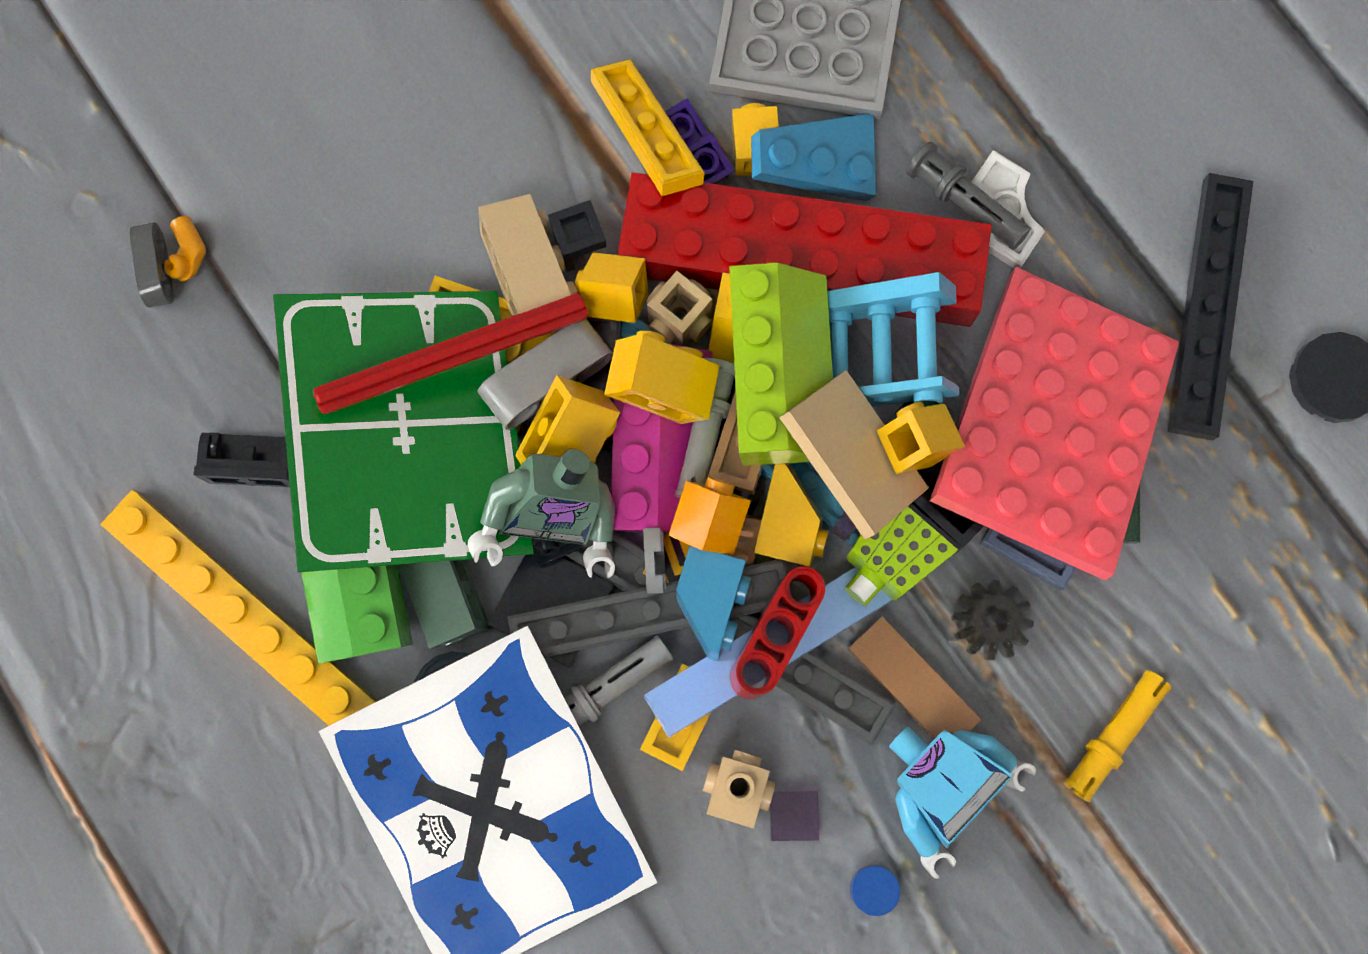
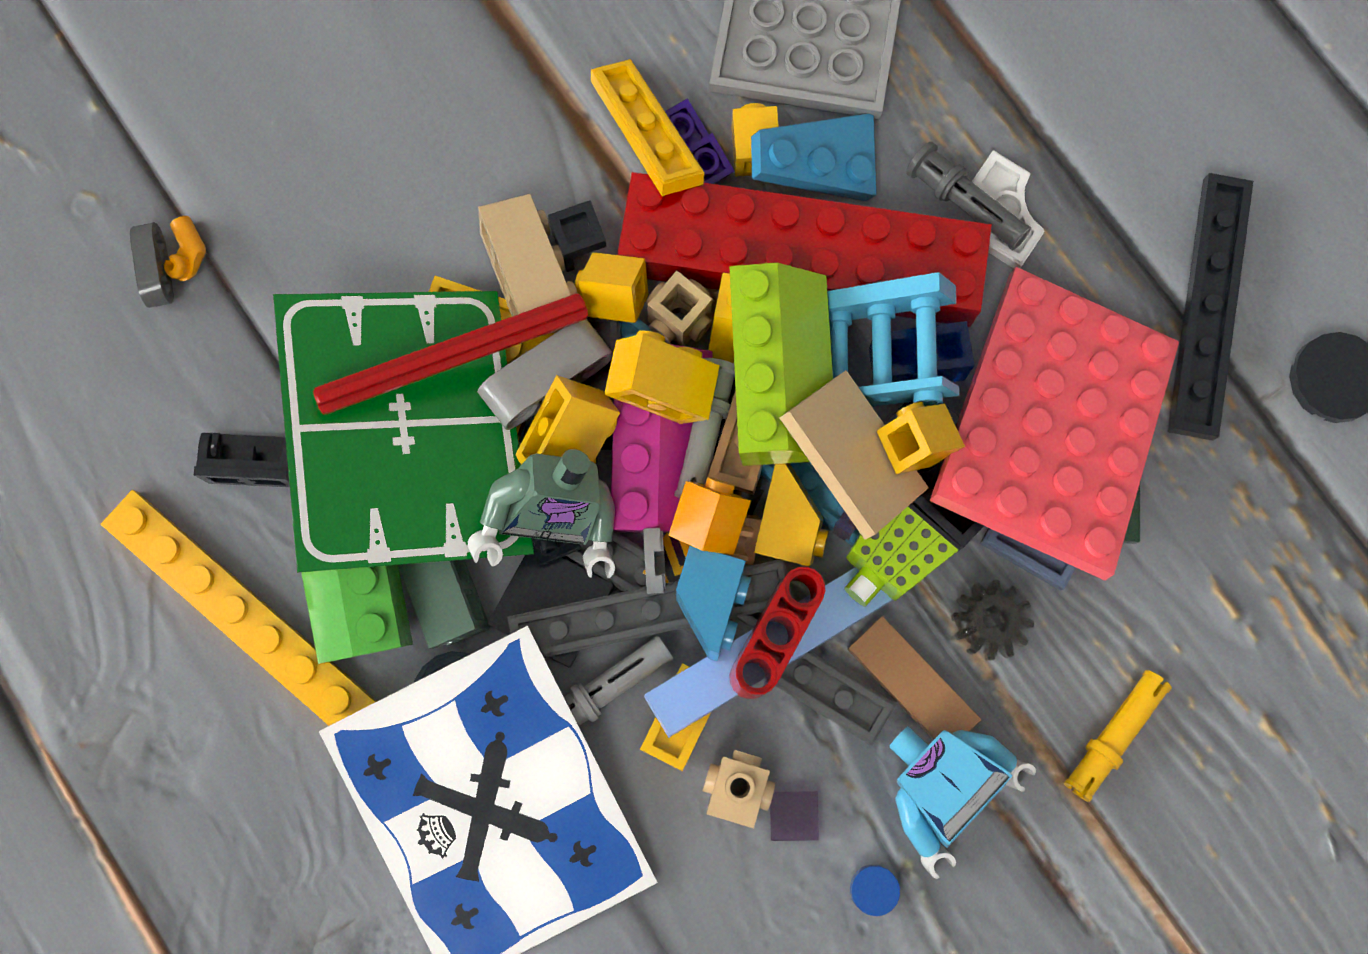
(953, 353): none -> clear blue brick

